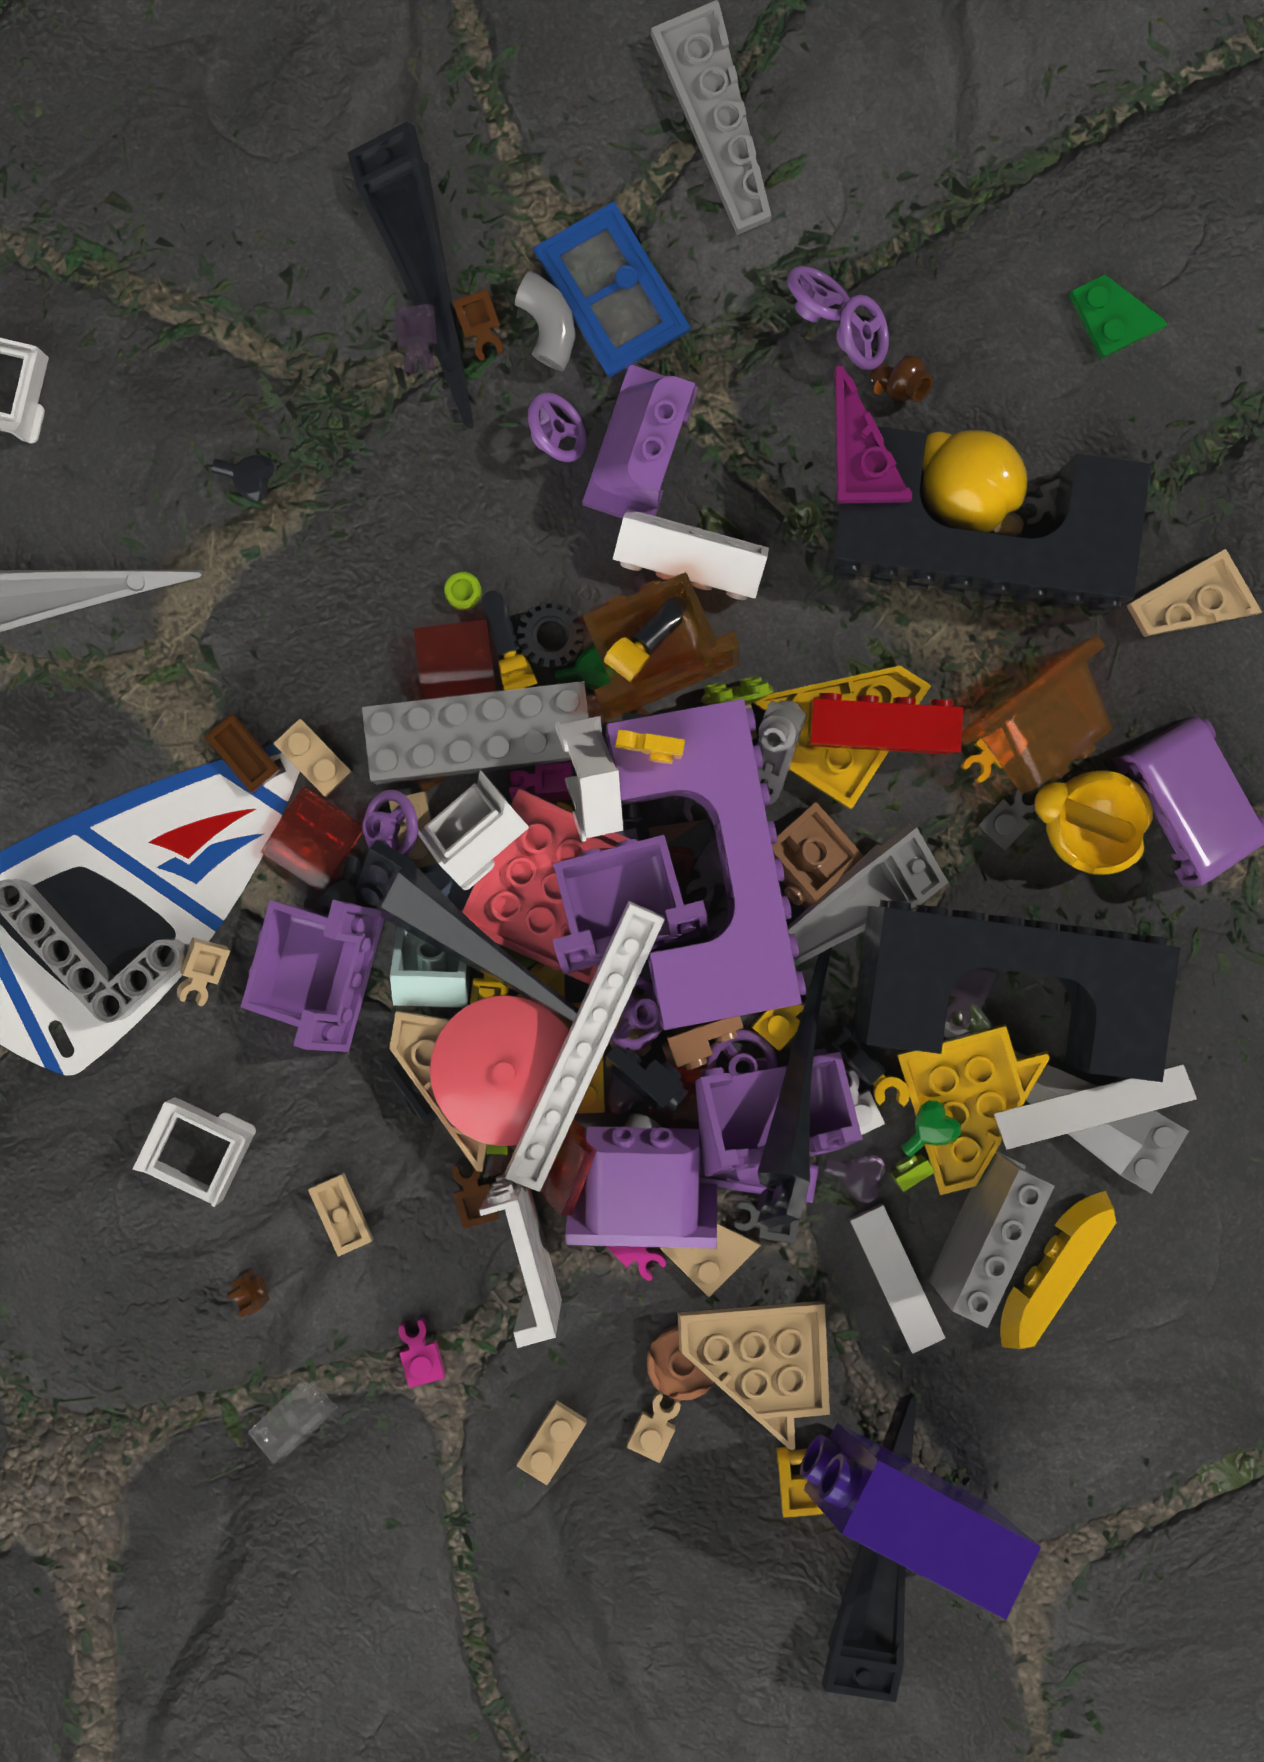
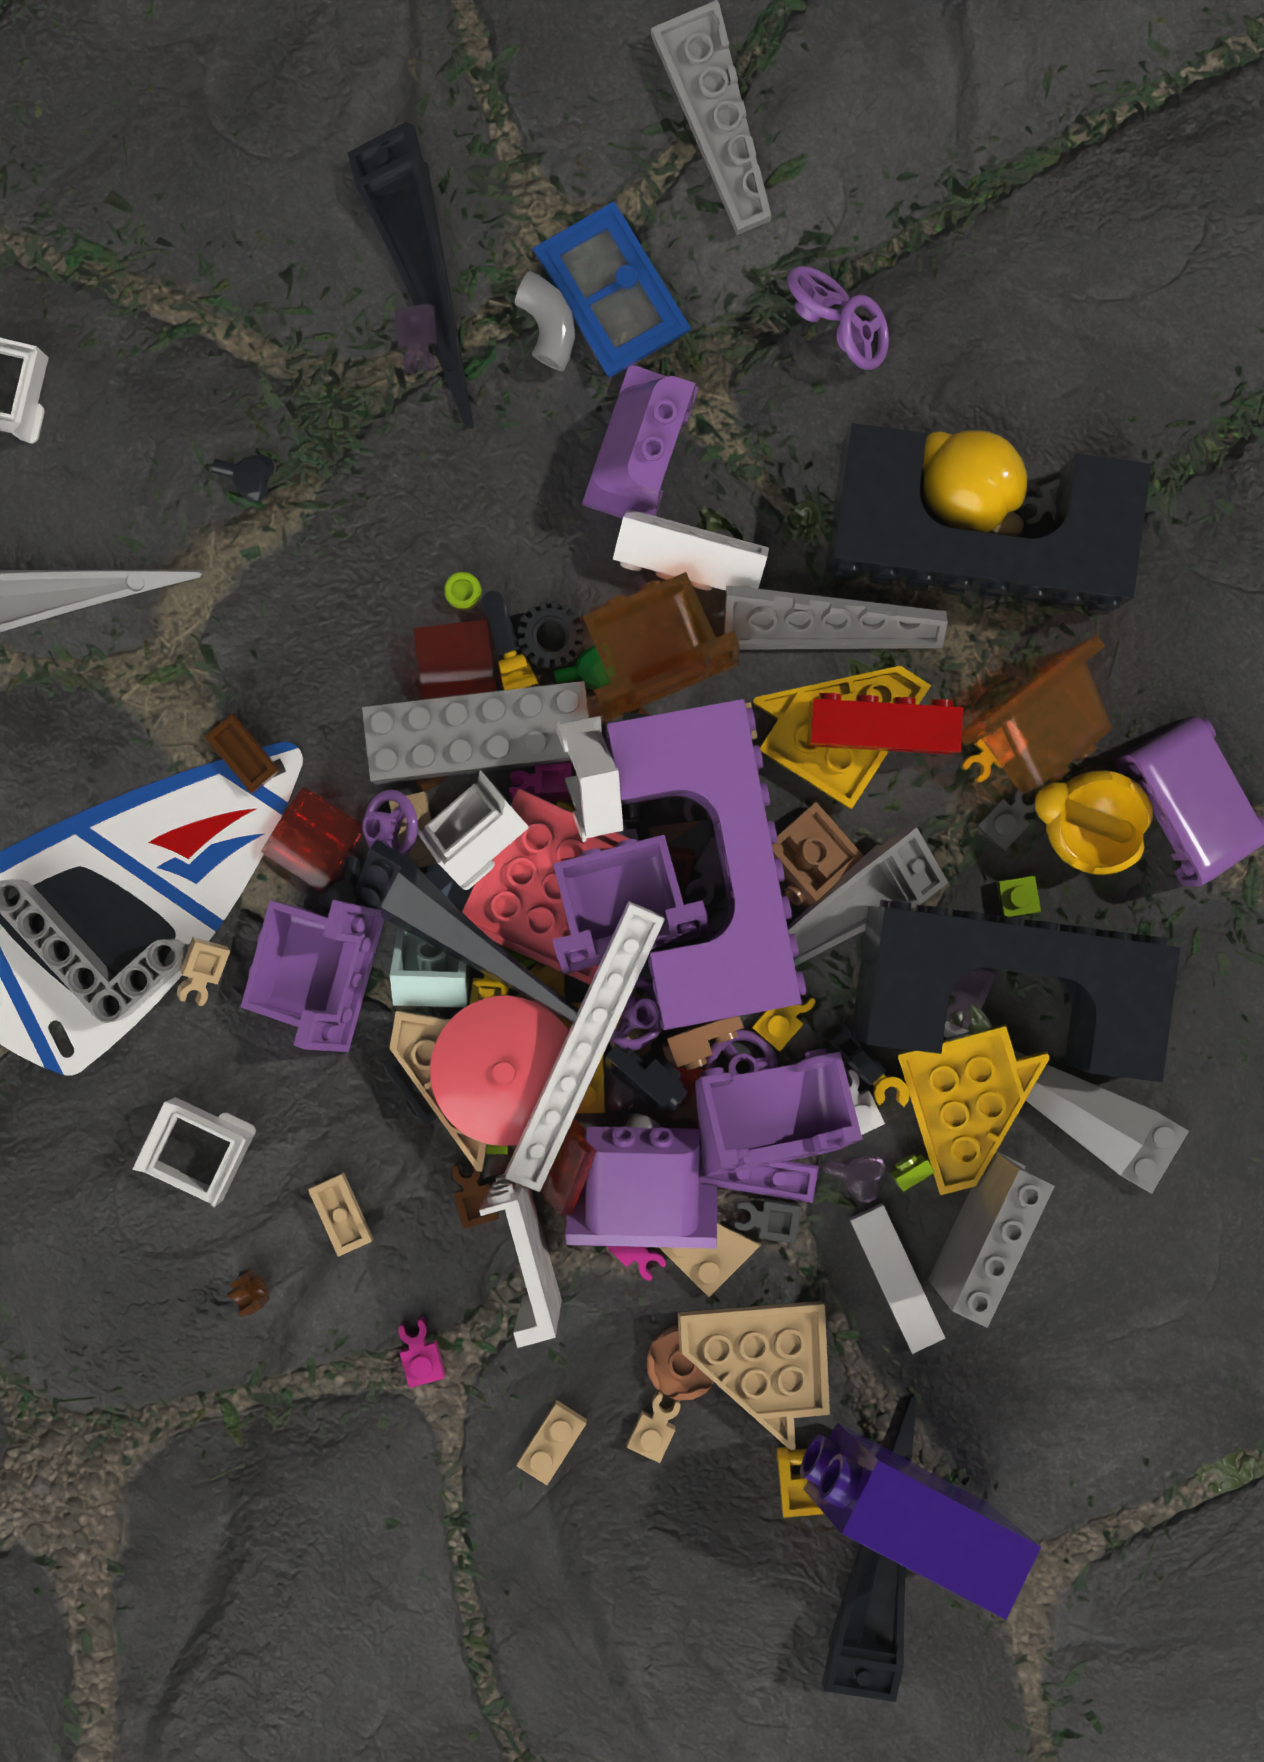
(292, 1420): clear hinge -> none
(313, 757): tan plate -> none
(478, 319): reddish brown plate -> none
(552, 428): medium lavender piece -> none
(630, 656): piece -> none
(661, 748): yellow plate -> none
(750, 689): lime dish -> none
(778, 743): light grey piece -> none
(786, 1152): black plate -> none
(817, 622): none -> light grey wing
(863, 463): magenta wing -> none
(905, 381): reddish brown animal -> none
(932, 1128): green rock -> none
(1018, 896): none -> lime plate
(1065, 1260): yellow brick -> none
(1093, 1107): white sticker -> none
(1113, 316): green wing -> none
(1195, 598): tan wing -> none

